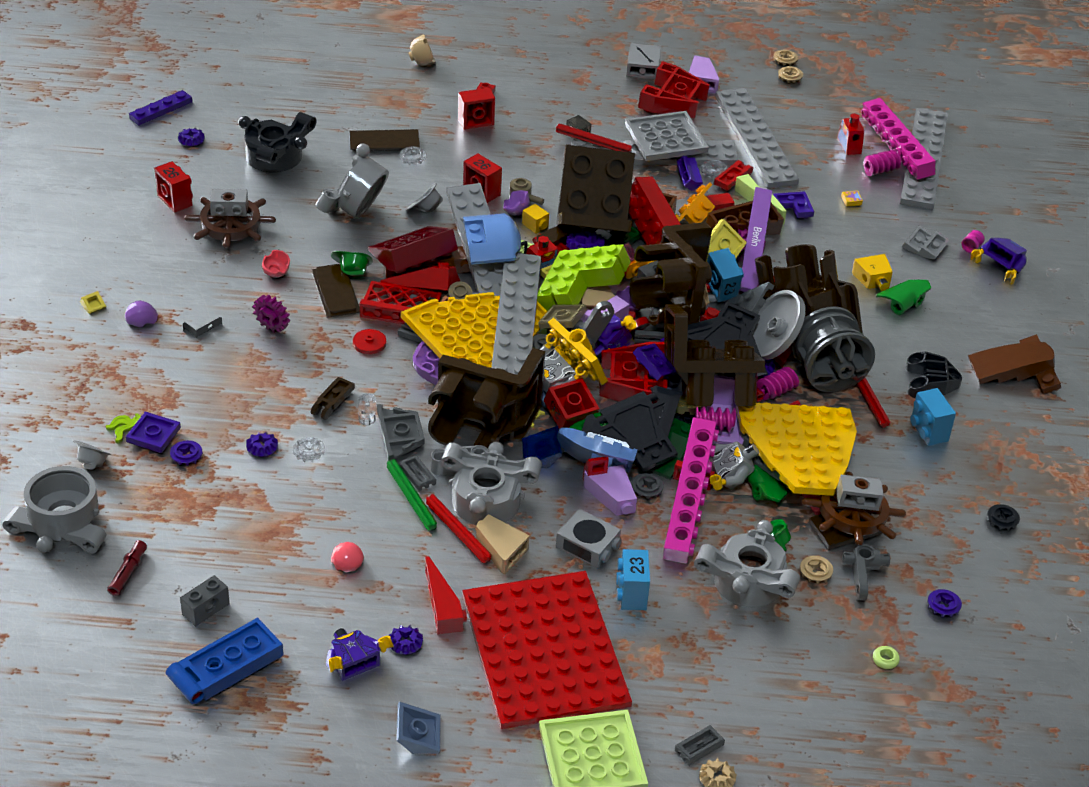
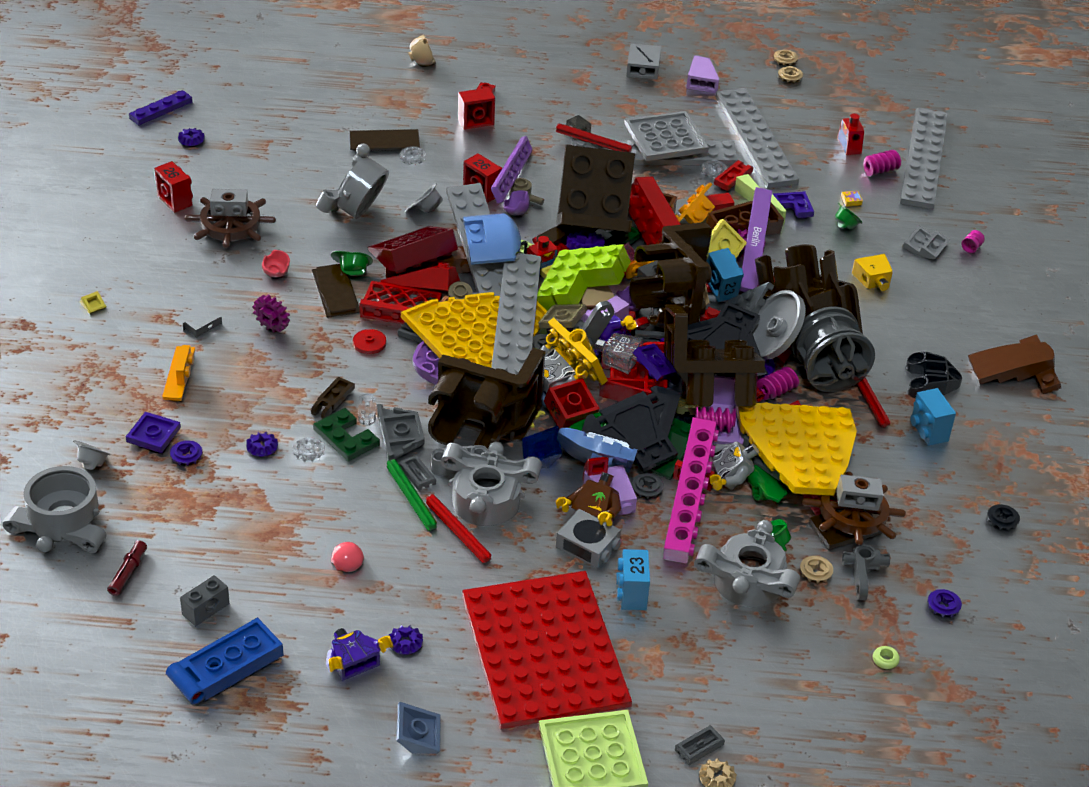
(127, 423): lime piece -> none
(140, 313): medium lavender hair -> none
(179, 373): none -> light orange bracket
(274, 145): black piece -> none
(333, 432): none -> dark green plate
(445, 604): red slope -> none
(502, 541): tan slope -> none
(511, 169): none -> medium lavender tile
(535, 218): yellow brick -> none
(595, 499): none -> reddish brown torso
(619, 351): none -> clear torso
(677, 91): red wedge -> none
(689, 173): dark purple piece -> none
(846, 218): none -> green piece
(898, 138): dark pink brick -> none
(906, 295): green panel -> none
(1006, 253): dark purple torso -> none

